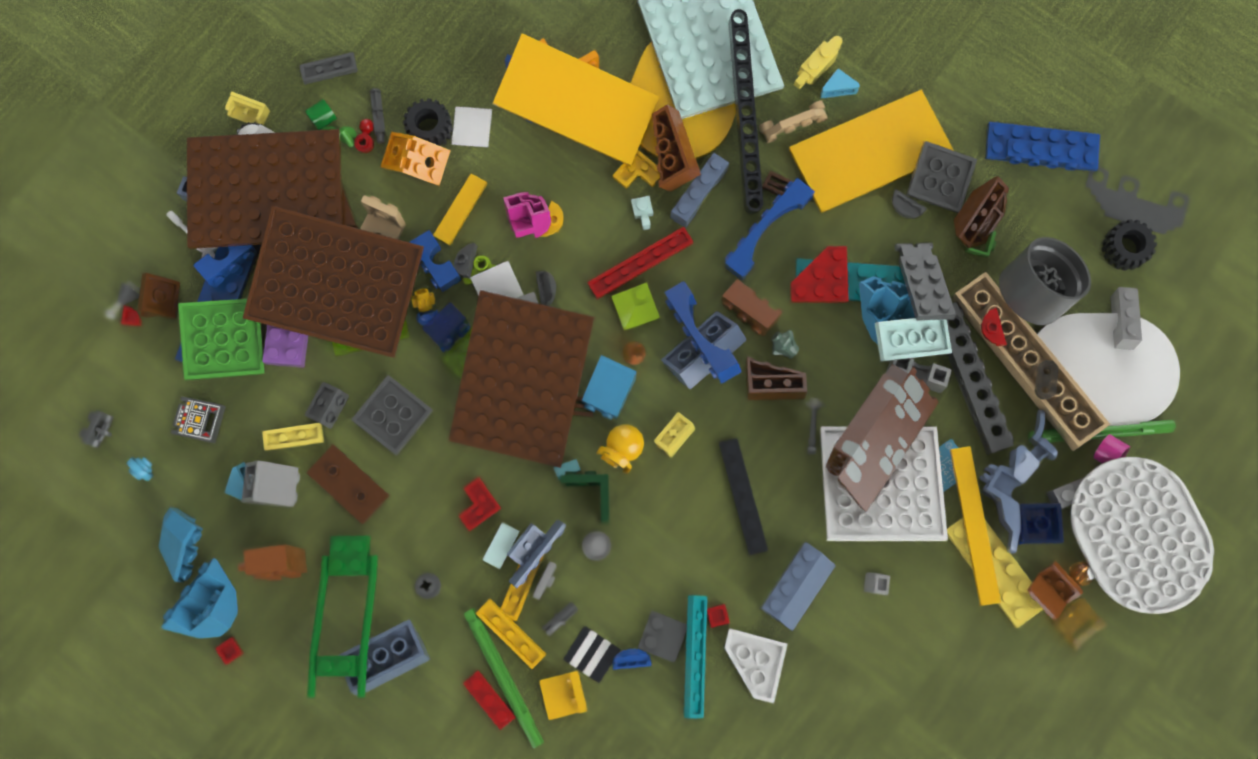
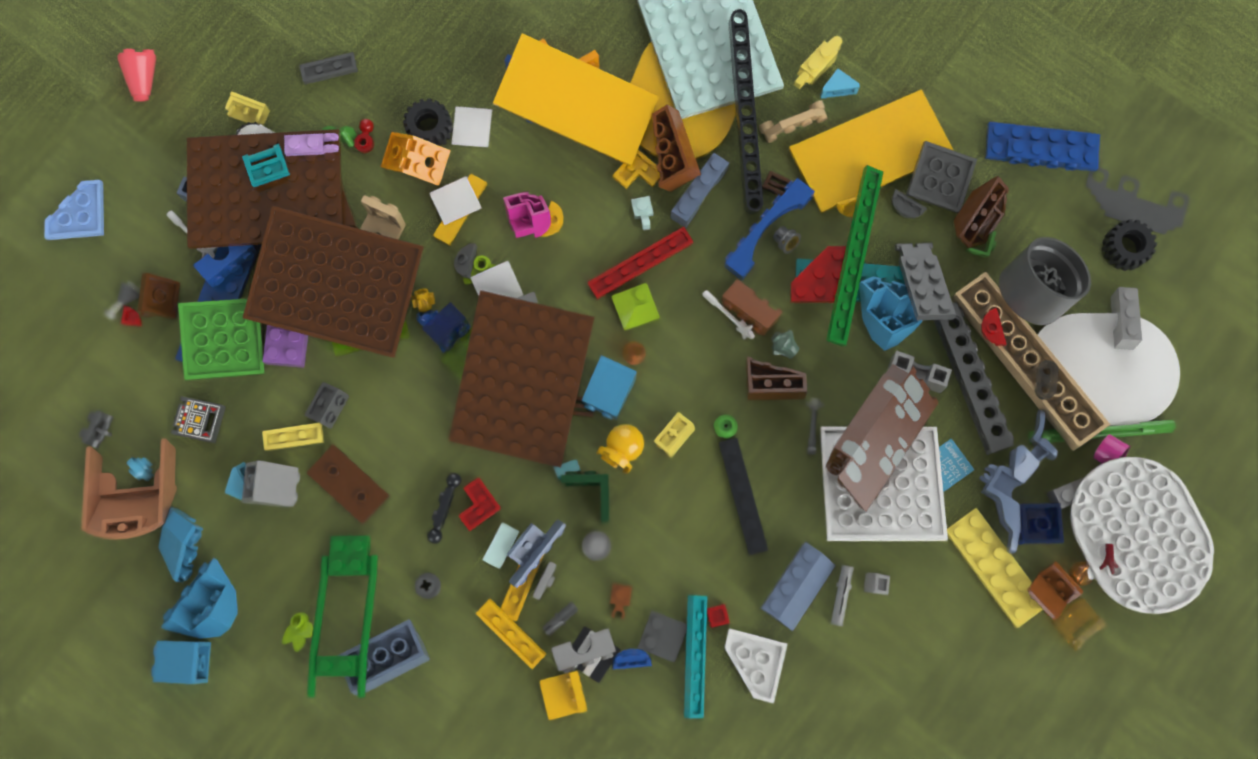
(78, 214): none -> light blue plate
(129, 511): none -> nougat windscreen
(138, 72): none -> coral cone
(181, 662): none -> dark azure slope
(229, 650): red tile -> none
(267, 170): none -> teal plate
(274, 563): dark orange piece -> none
(298, 631): none -> lime plate
(310, 144): none -> lavender hinge
(320, 114): green piece -> none
(377, 112): dark grey piece -> none
(392, 415): dark grey plate -> none
(439, 516): none -> black plate
(443, 275): blue arch -> none
(455, 200): none -> white sticker
(489, 700): red plate -> none
(503, 678): bright green piece -> none
(546, 287): dark grey plate -> none
(568, 658): none -> light grey arch
(621, 597): none -> dark orange plate
(686, 361): sand blue slope -> none
(721, 361): blue arch -> none
(724, 432): none -> bright green plate
(742, 326): none -> white piece
(787, 239): none -> dark grey piece
(842, 595): none -> light grey pin
(847, 206): none -> yellow plate
(854, 256): none -> green plate
(912, 338): light aqua plate -> none
(975, 526): yellow tile -> none
(1109, 558): none -> dark red bar

